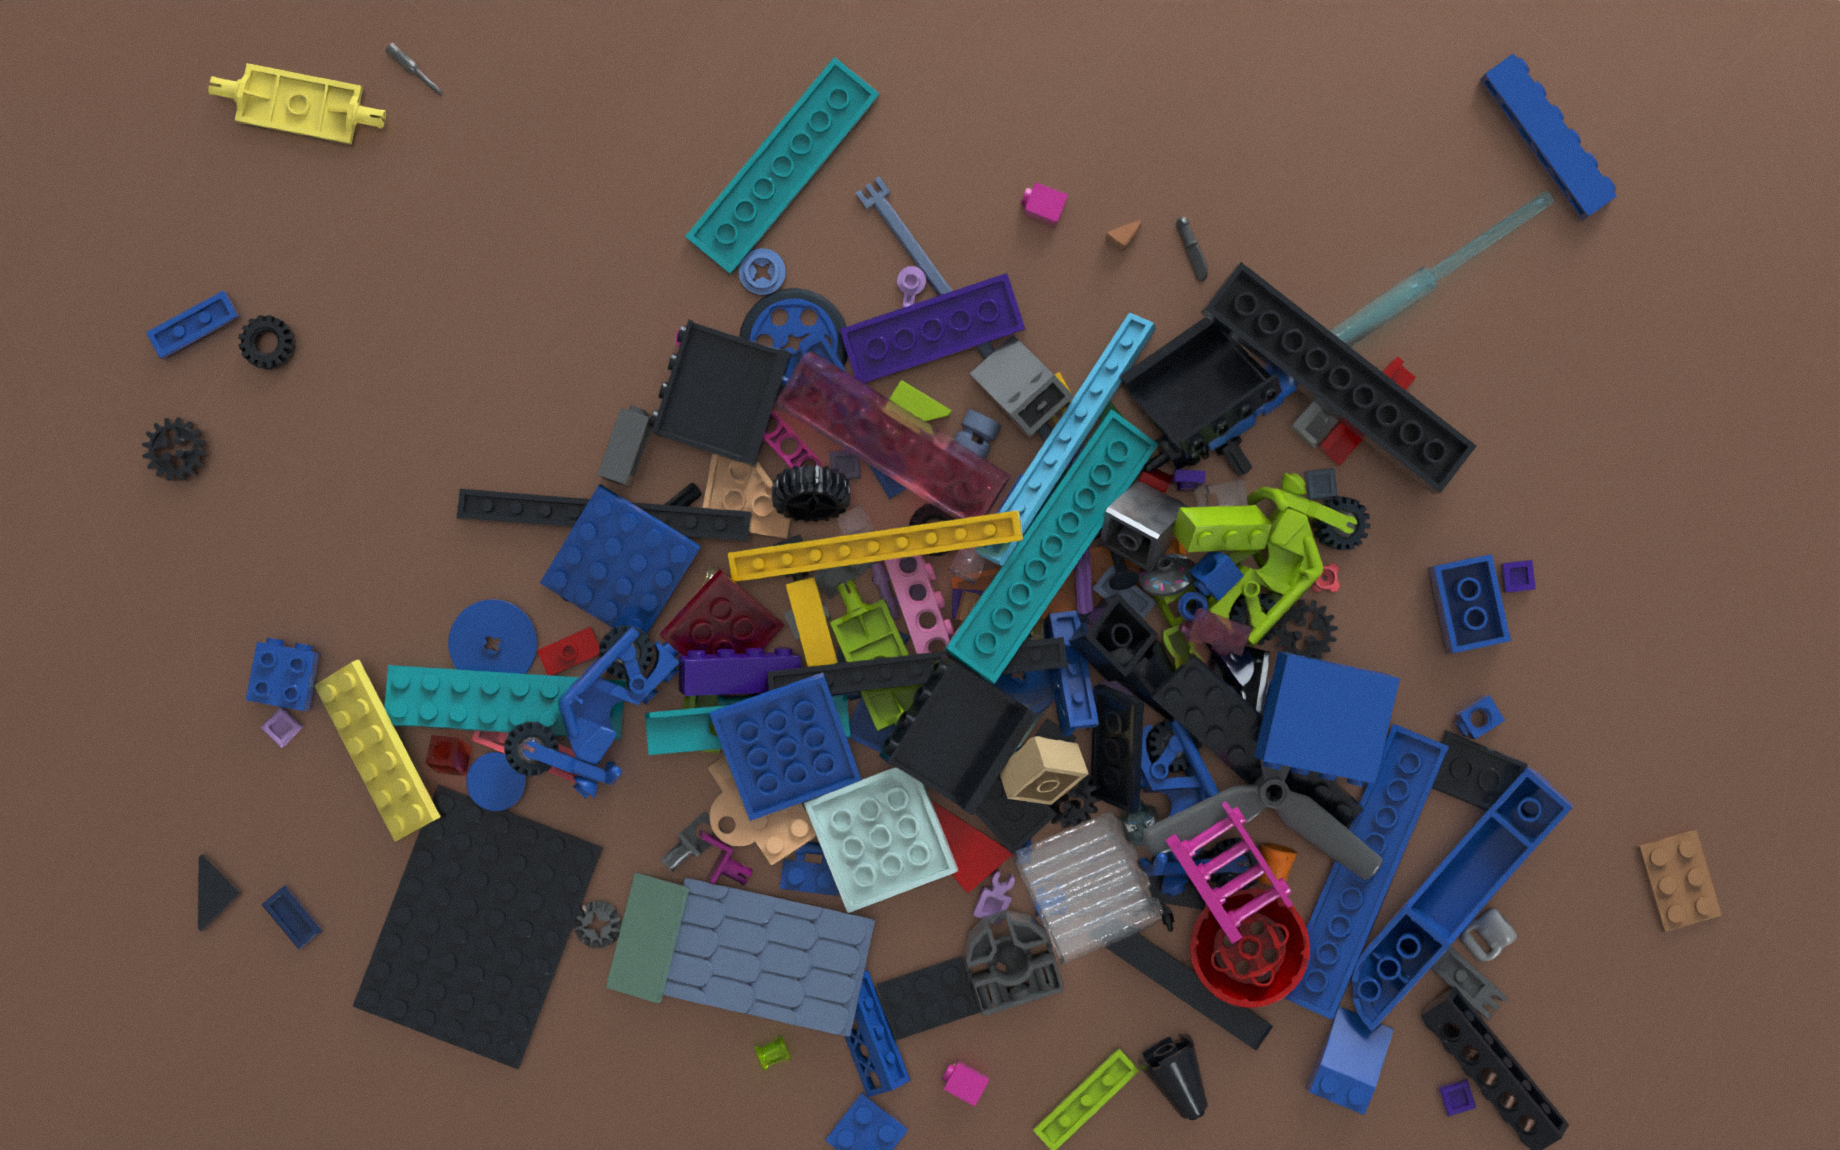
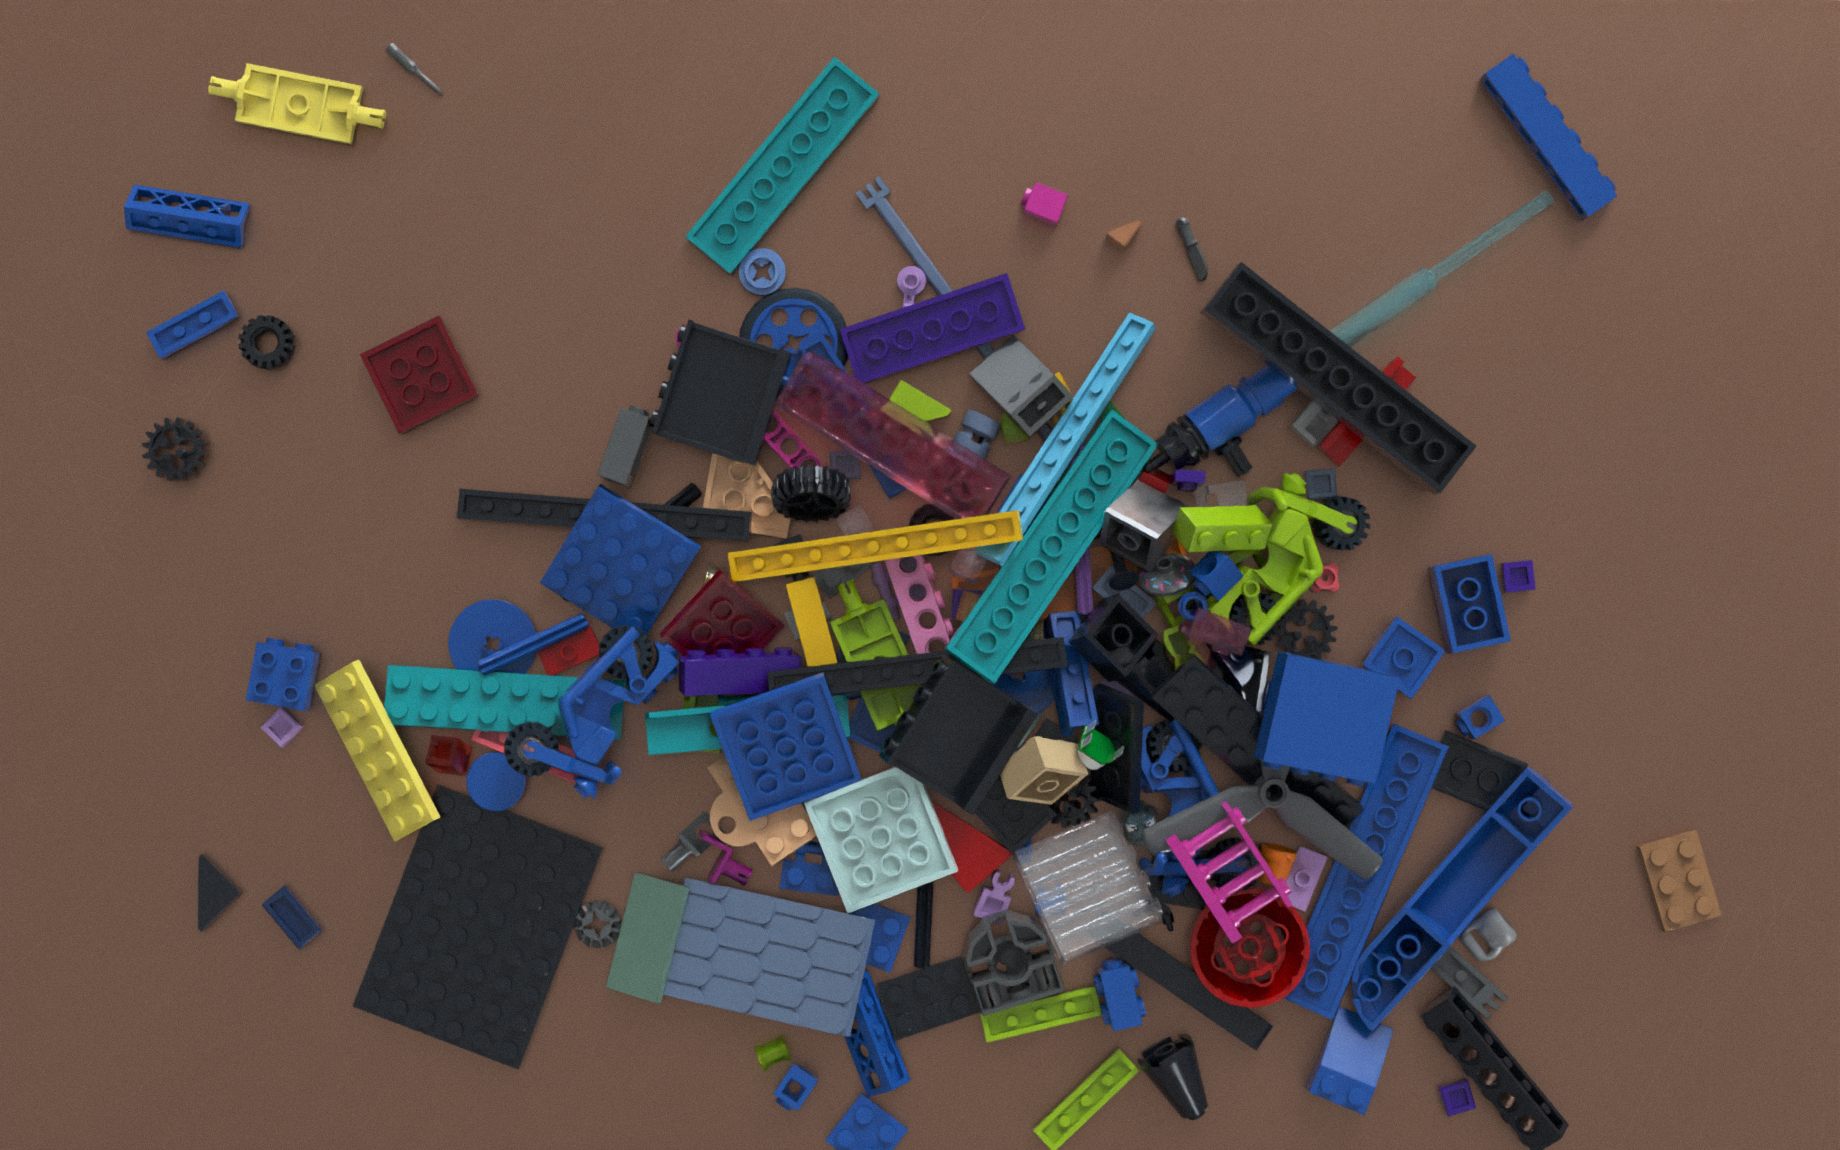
(183, 219): none -> blue fence
(419, 374): none -> dark red plate
(533, 644): none -> blue axle
(804, 1078): none -> blue brick
(886, 935): none -> blue plate
(923, 925): none -> black axle
(965, 1082): dark pink brick -> none
(1011, 432): none -> clear neon green slope
(1042, 1014): none -> lime plate
(1095, 748): none -> green piece
(1117, 985): none -> blue brick
(1199, 386): black panel -> none
(1304, 876): none -> lavender plate
(1403, 654): none -> blue panel

